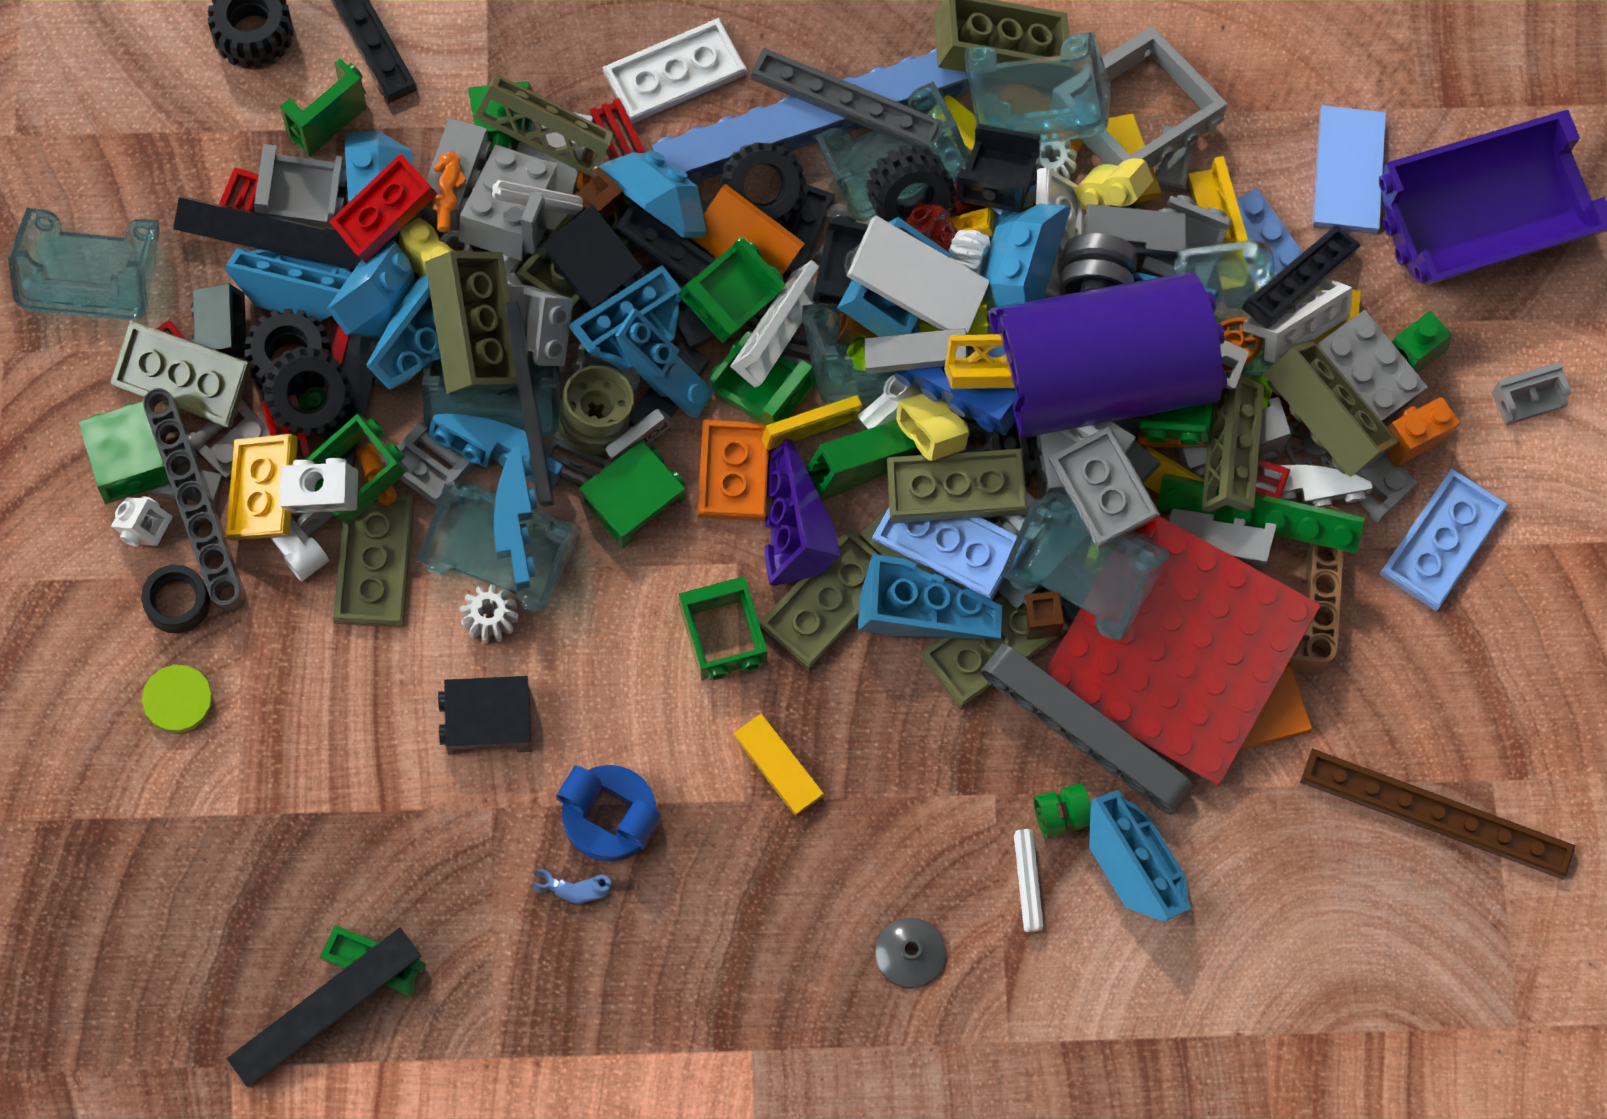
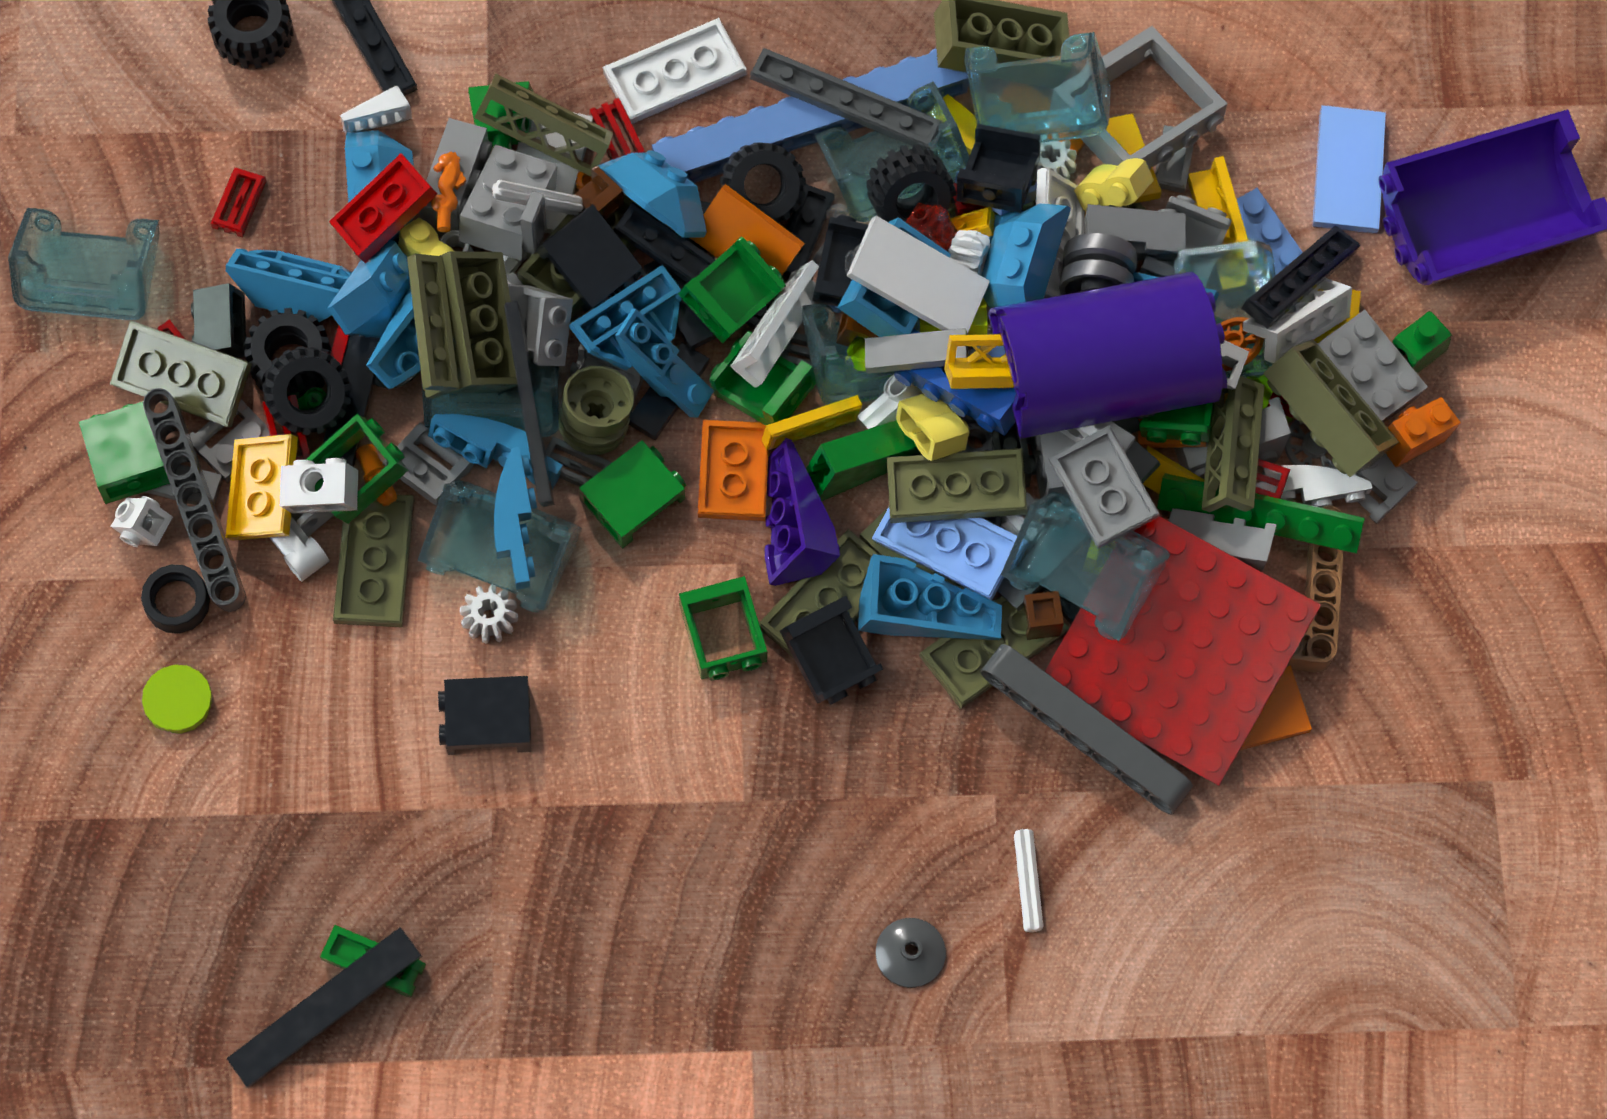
(263, 232): black tile -> none
(299, 188): light grey panel -> none
(328, 113): green panel -> none
(377, 112): none -> white slope
(432, 324): none -> olive fence
(576, 893): medium blue arm -> none
(579, 796): blue piece -> none
(645, 430): light grey tile -> none
(778, 764): yellow tile -> none
(830, 652): none -> black panel
(1074, 805): green wheel -> none
(1136, 858): dark azure wedge -> none
(1438, 814): reddish brown tile -> none
(1443, 539): light blue tile -> none
(1532, 393): light grey hinge -> none

